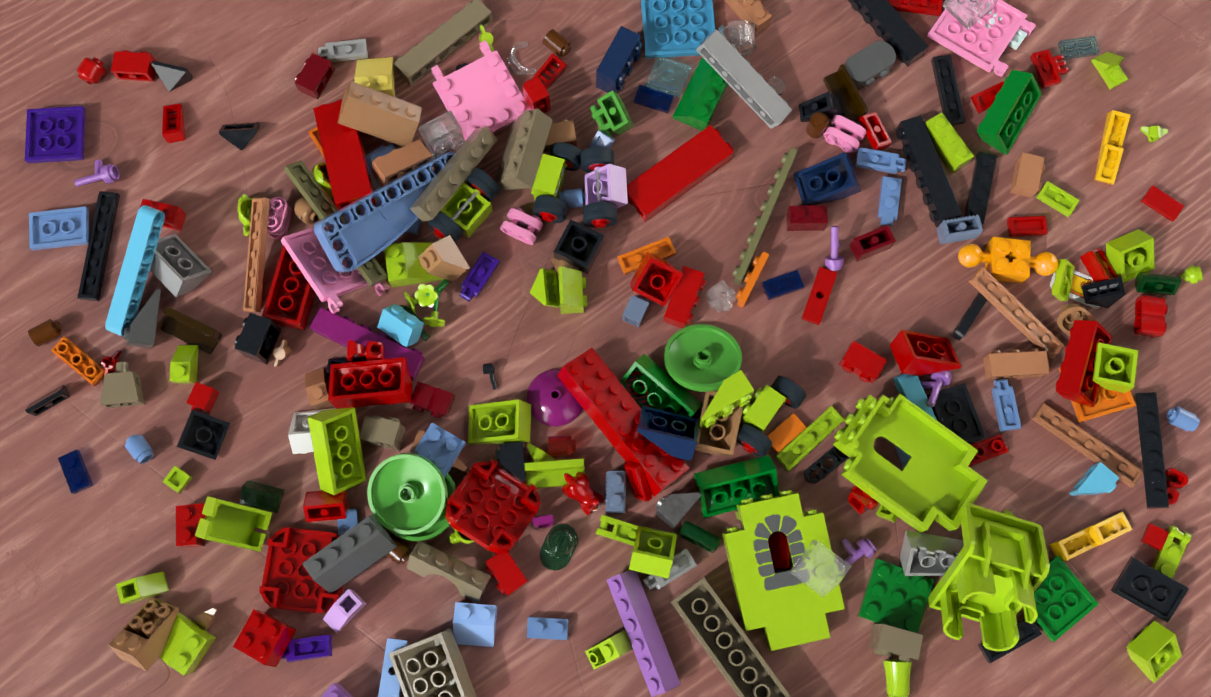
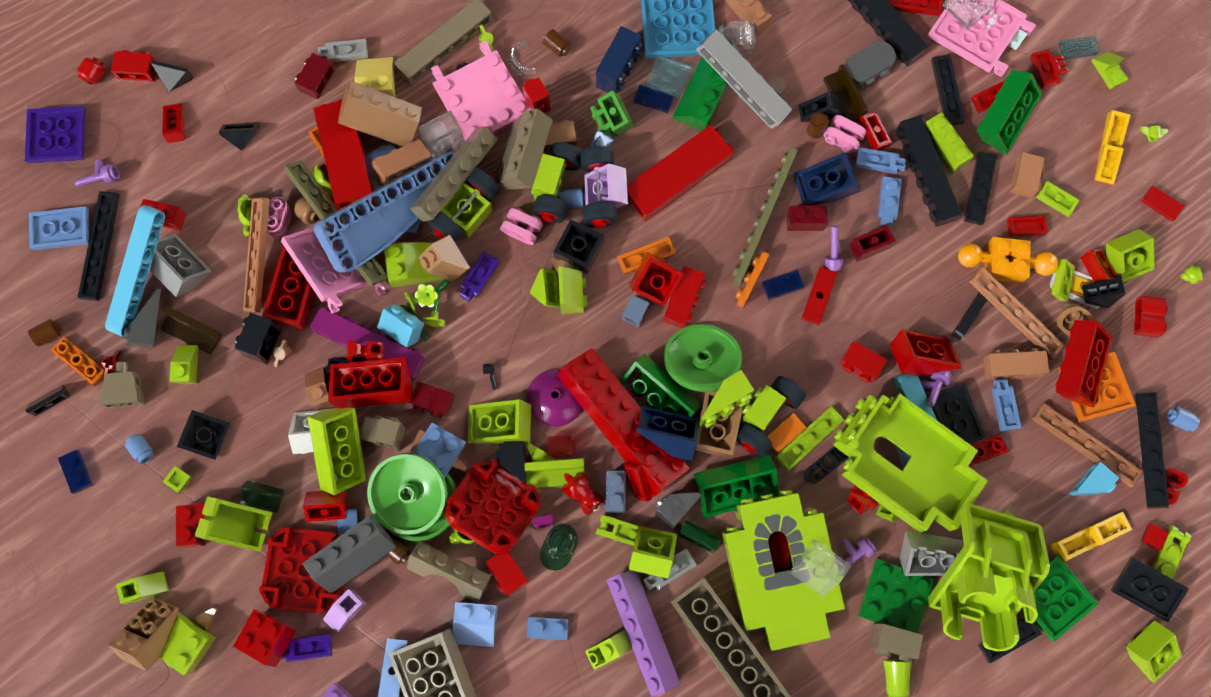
(202, 398): red brick -> none
(548, 64): red slope -> none
(721, 297): clear brick -> none
(959, 229): sand blue brick -> none
(1115, 367): lime slope -> none
(1157, 283): dark green brick -> none

